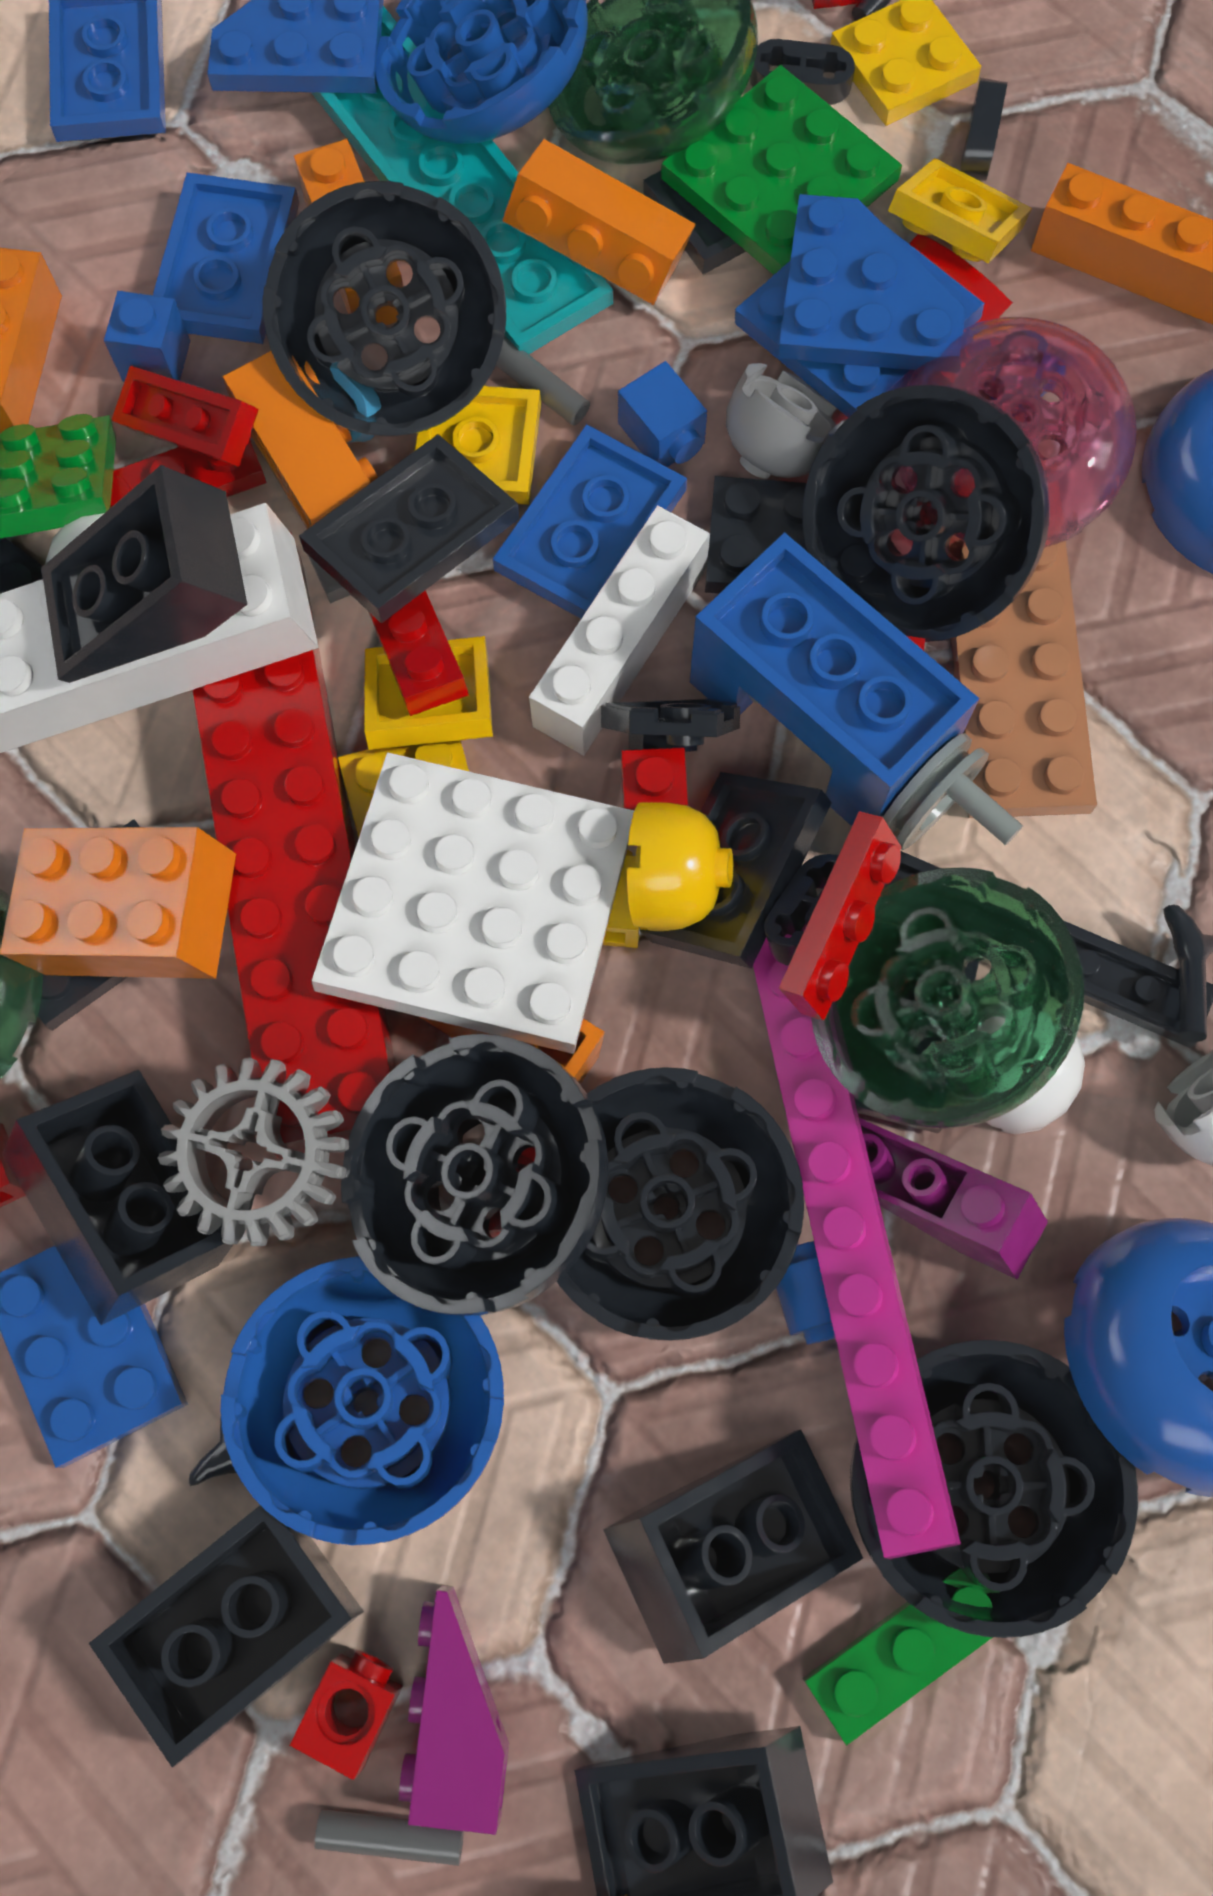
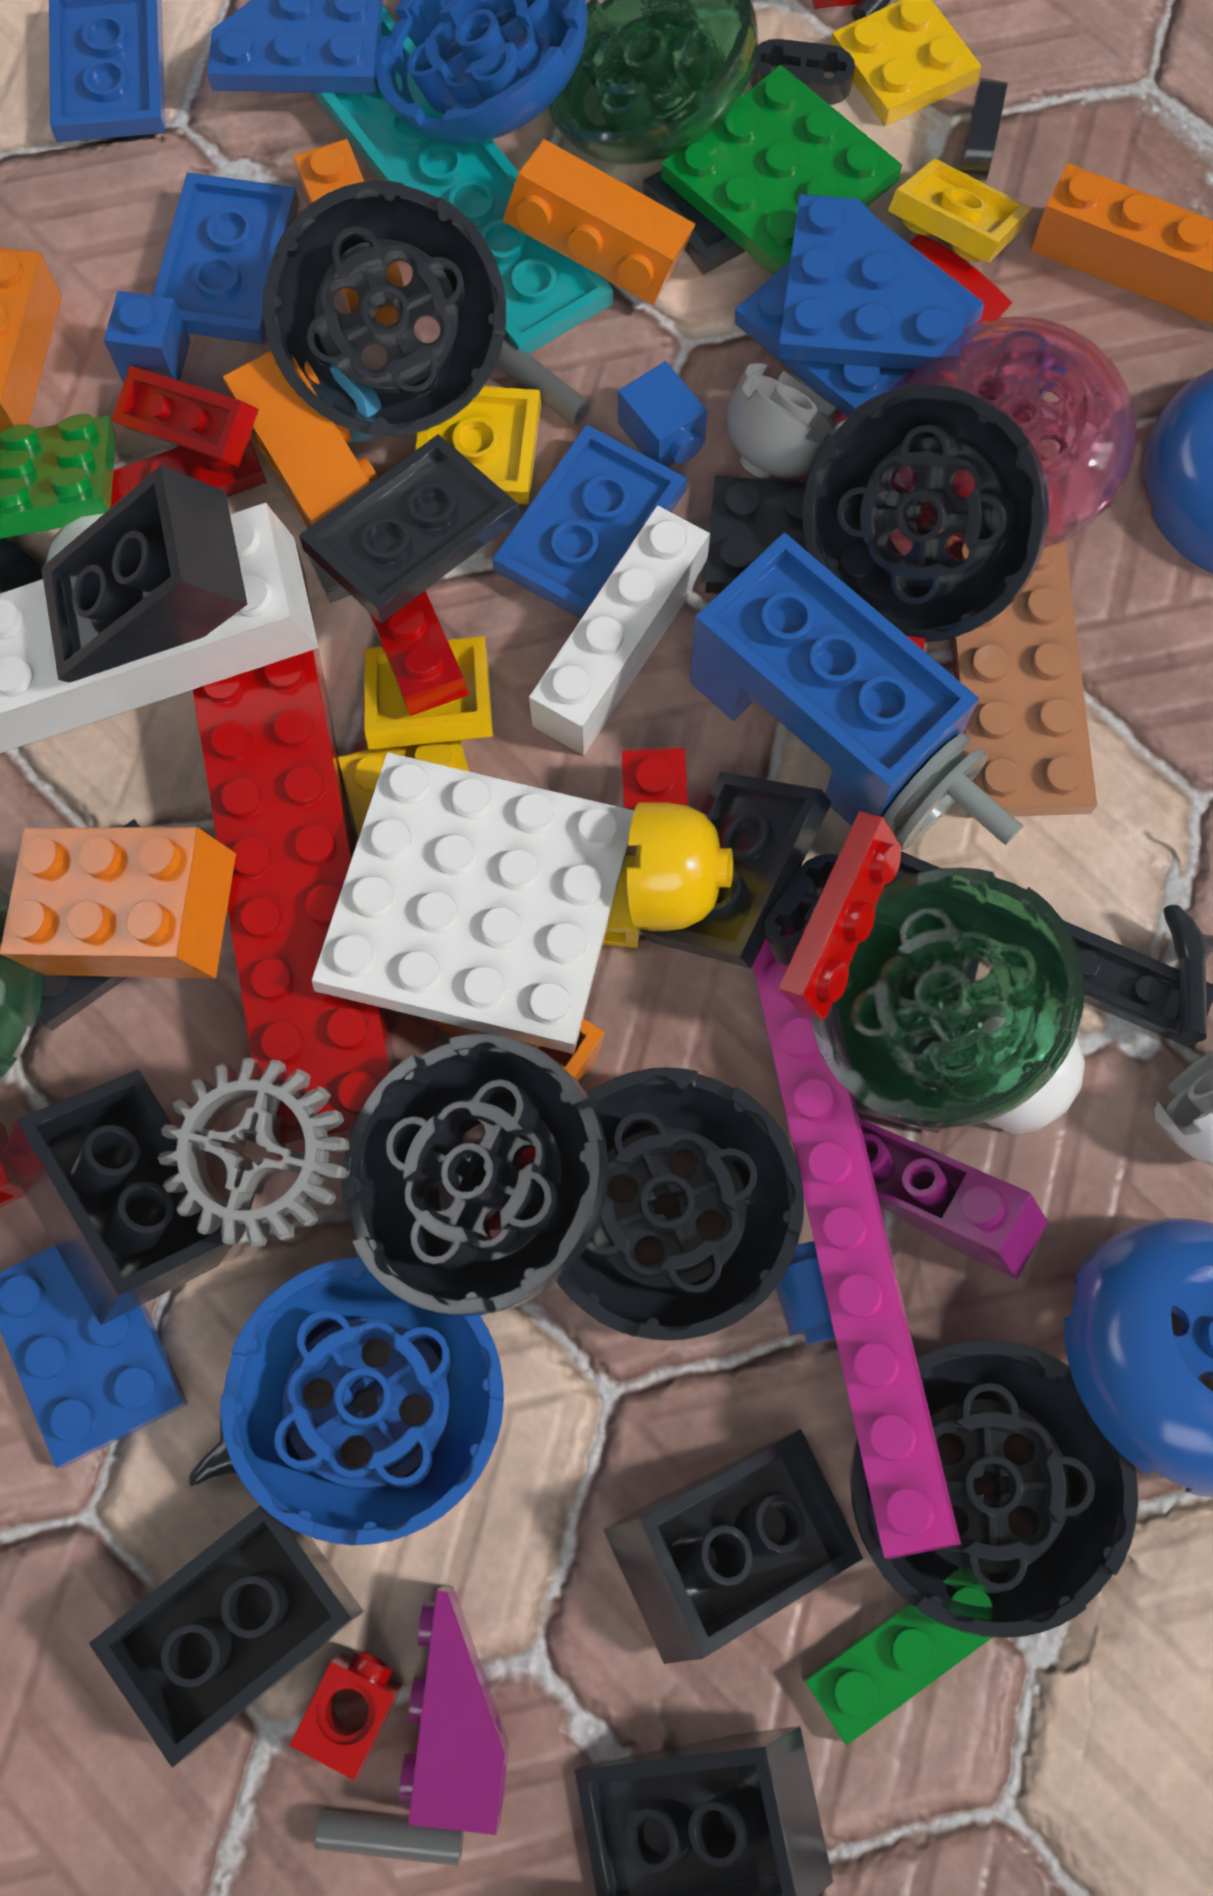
(671, 722): black plate -> none

